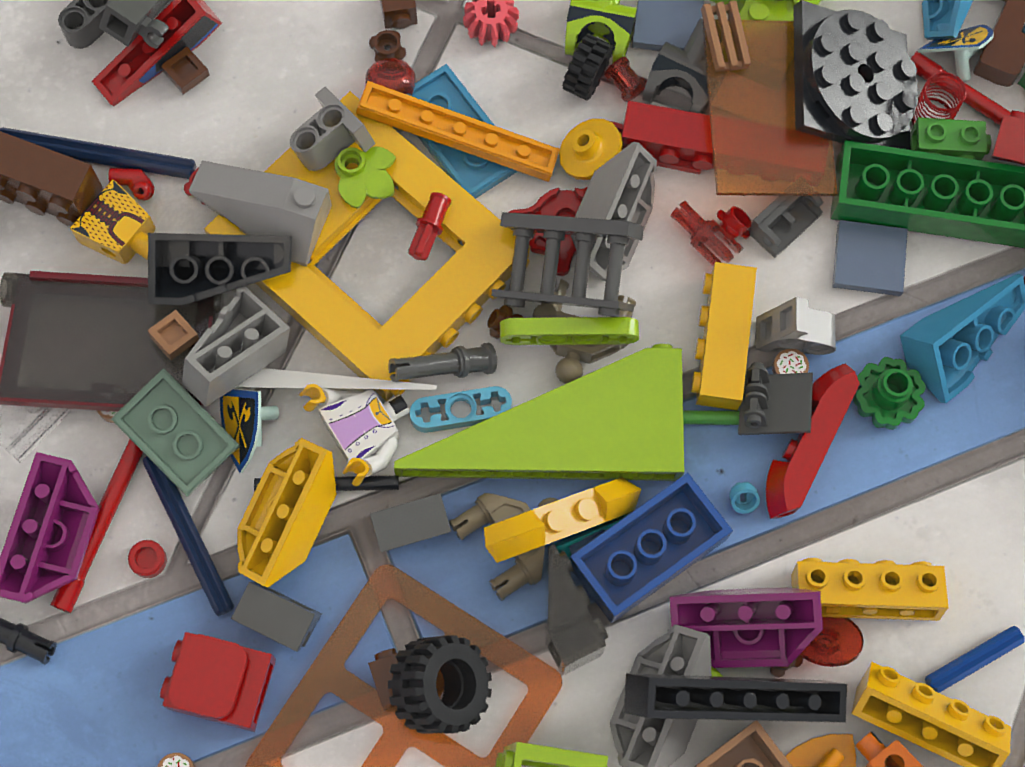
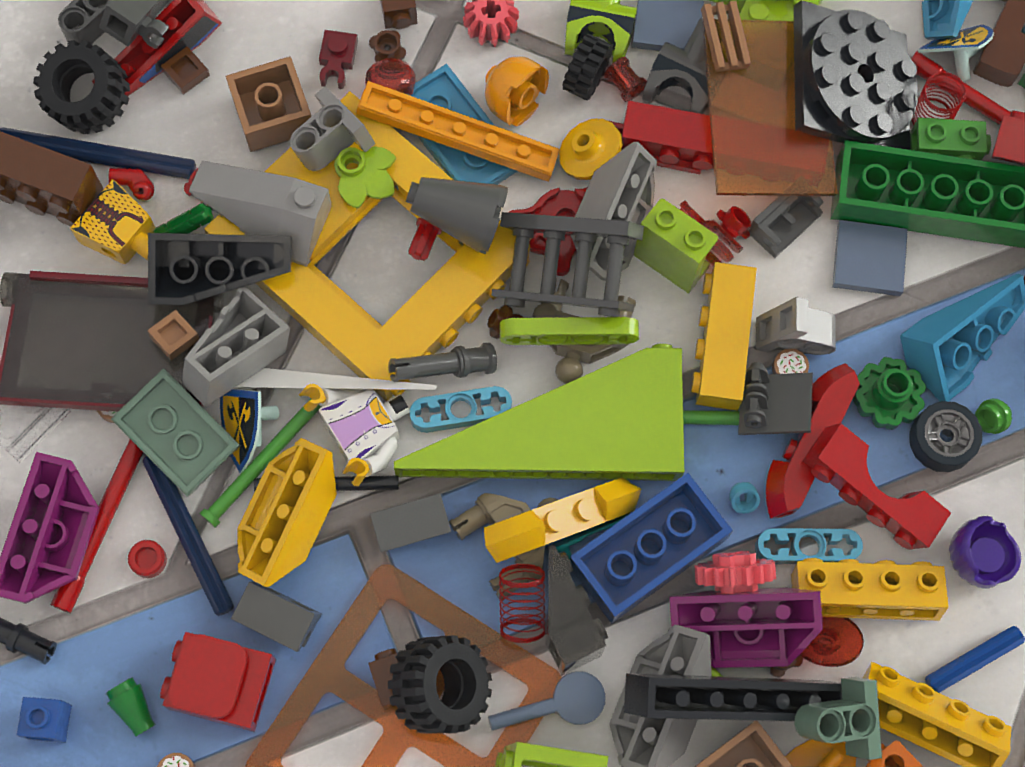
(44, 719): none -> blue brick
(64, 69): none -> black tyre
(131, 706): none -> green cone
(187, 221): none -> green axle
(256, 467): none -> bright green bar
(268, 102): none -> medium nougat brick
(336, 53): none -> dark red plate
(460, 208): none -> dark grey cone
(514, 87): none -> light orange cylinder
(522, 620): none -> red piece
(576, 699): none -> sand blue piece
(675, 245): none -> lime panel
(735, 572): none -> coral gear
(782, 535): none -> medium azure beam
(841, 460): none -> red arch
(846, 720): none -> sand green tile
(954, 422): none -> wheel
(984, 552): none -> dark purple piece
(994, 416): none -> bright green plate

